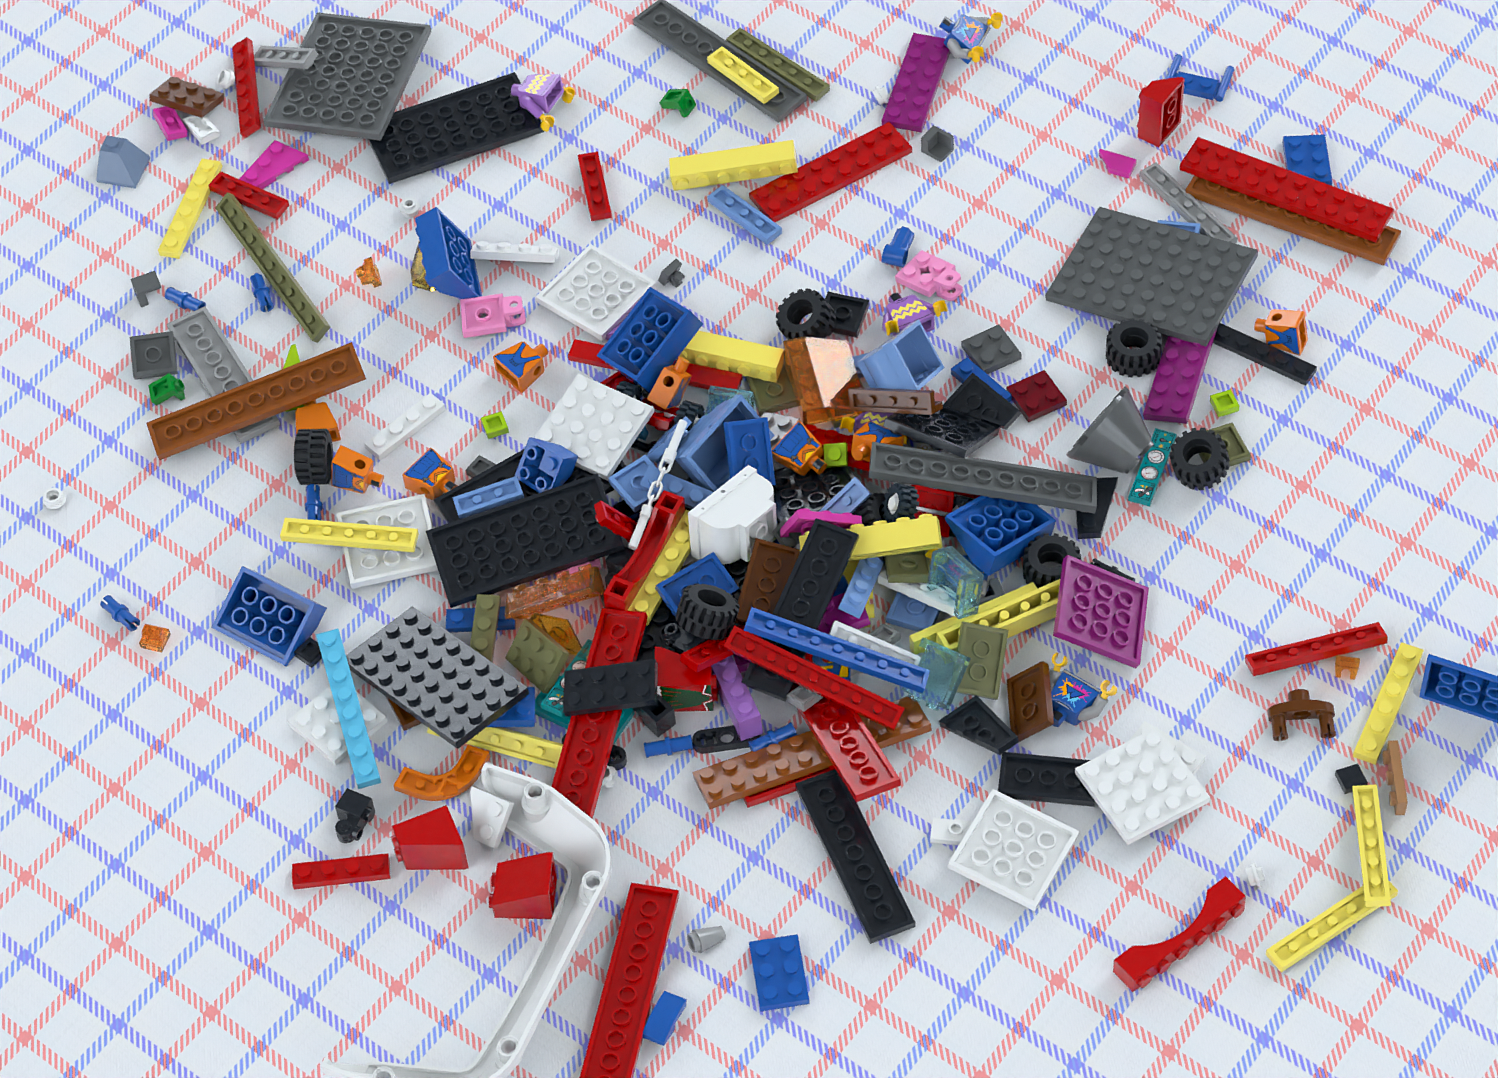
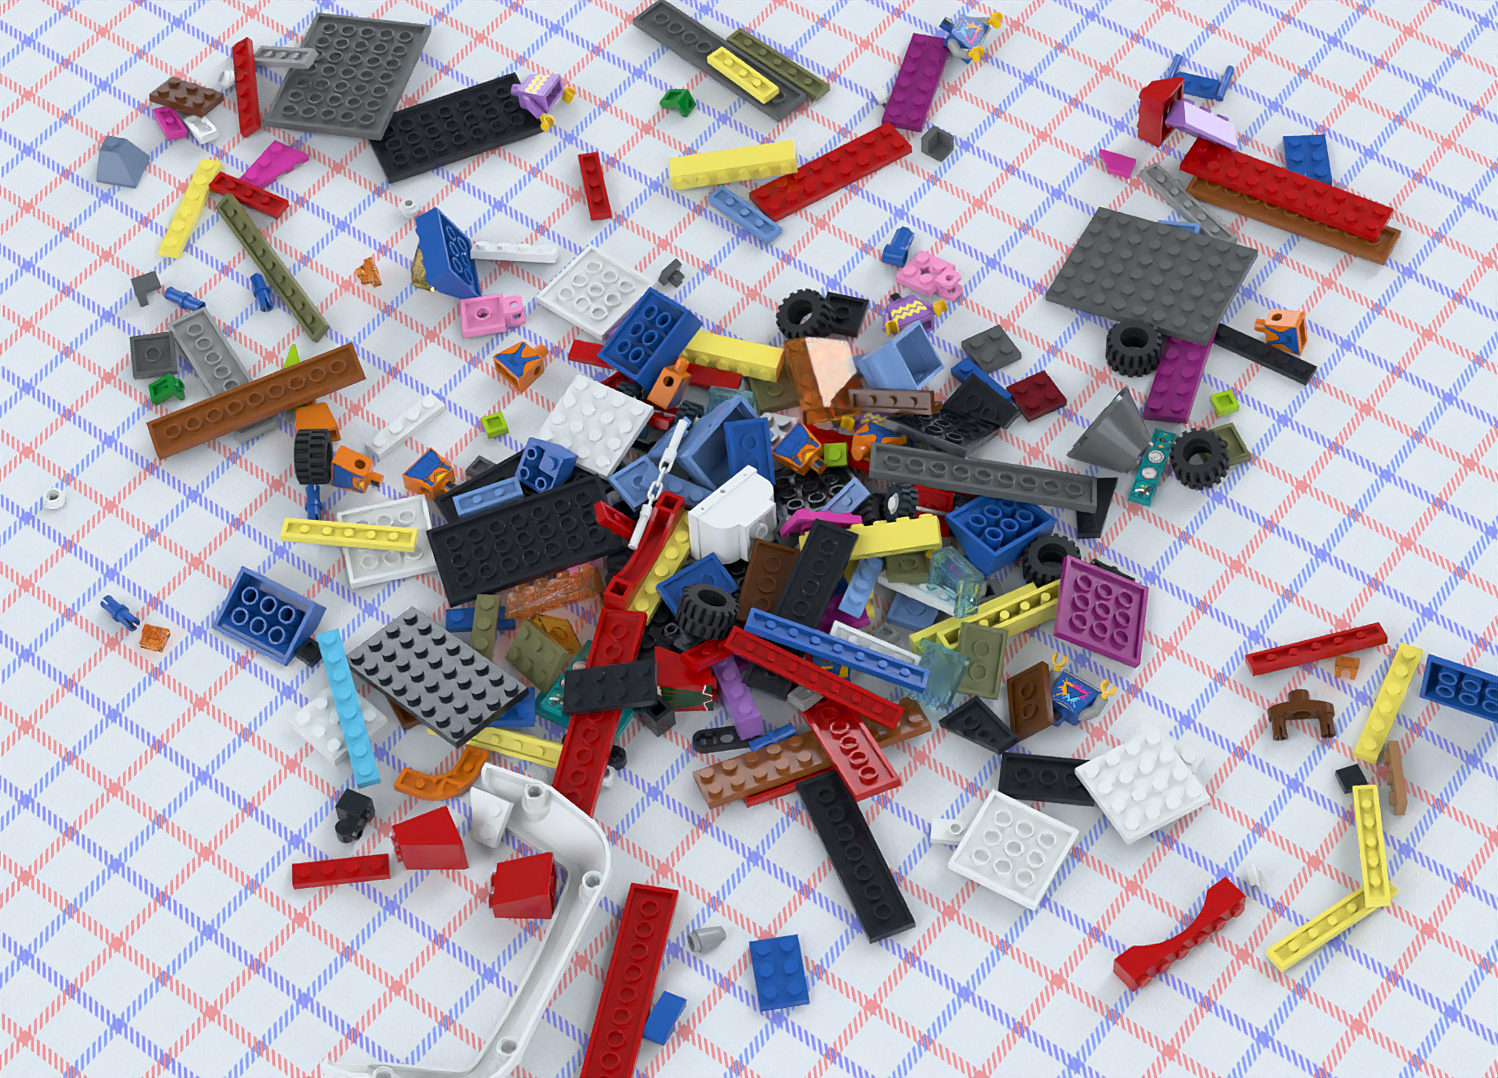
(668, 746): blue pin -> none
(1201, 123): none -> slope

